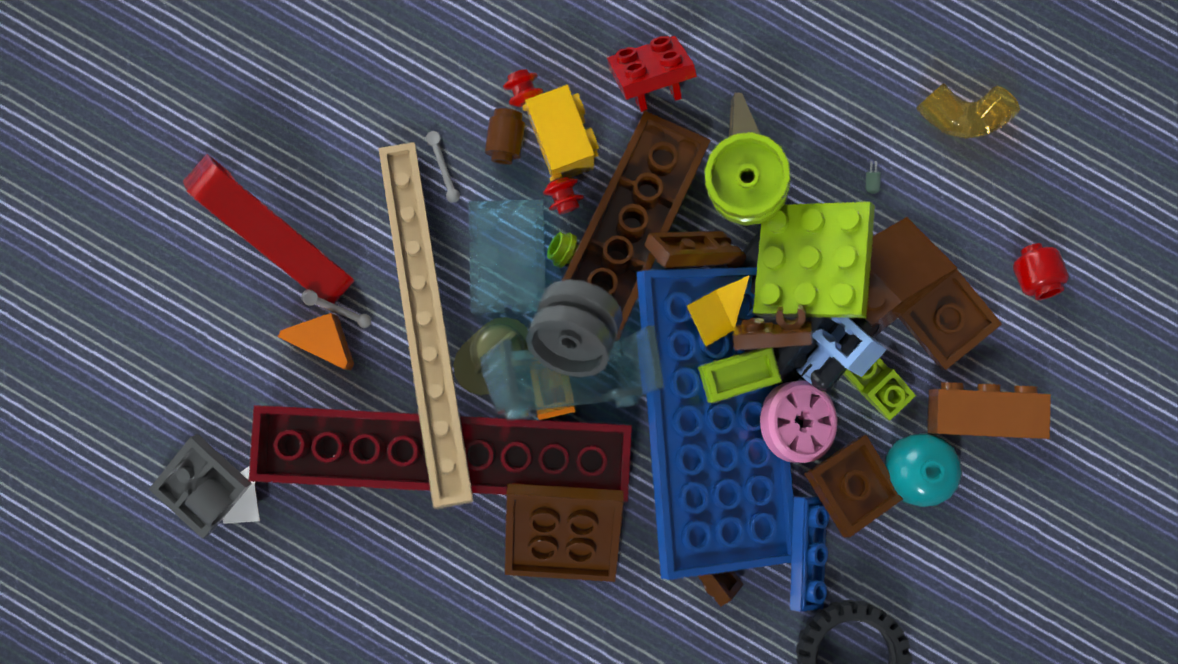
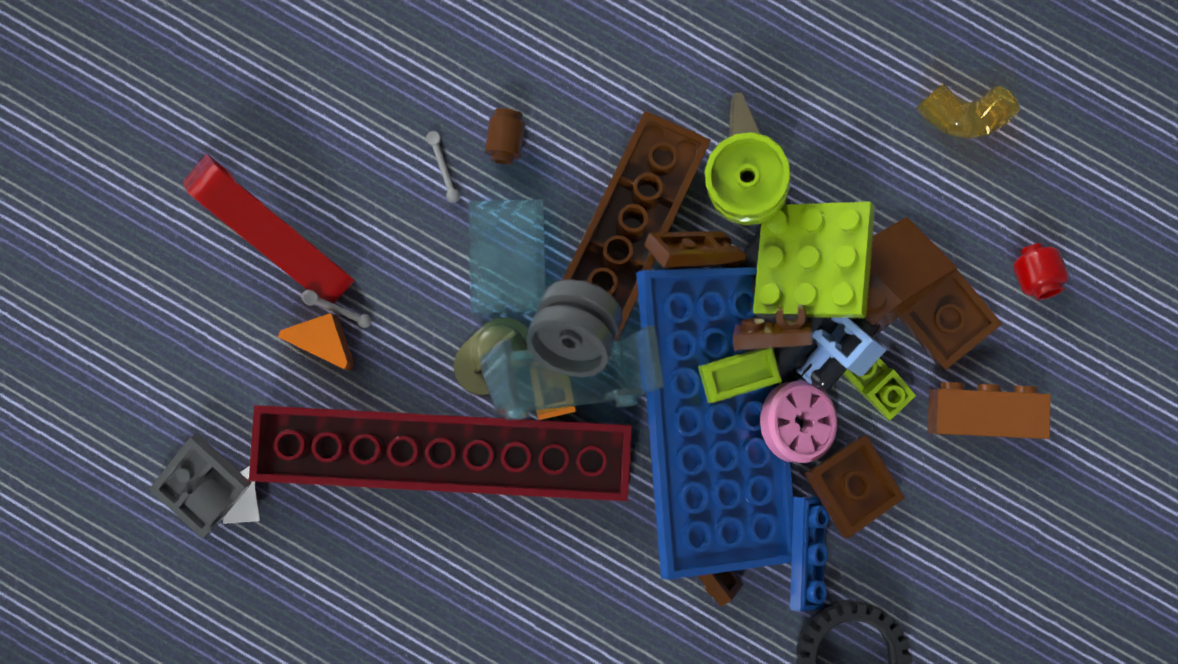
(425, 327): tan plate -> none
(560, 132): yellow brick -> none
(562, 249): lime plate -> none
(562, 532): reddish brown plate -> none
(651, 68): red plate -> none
(718, 311): yellow sticker -> none
(873, 180): sand green piece -> none
(923, 469): teal cylinder -> none

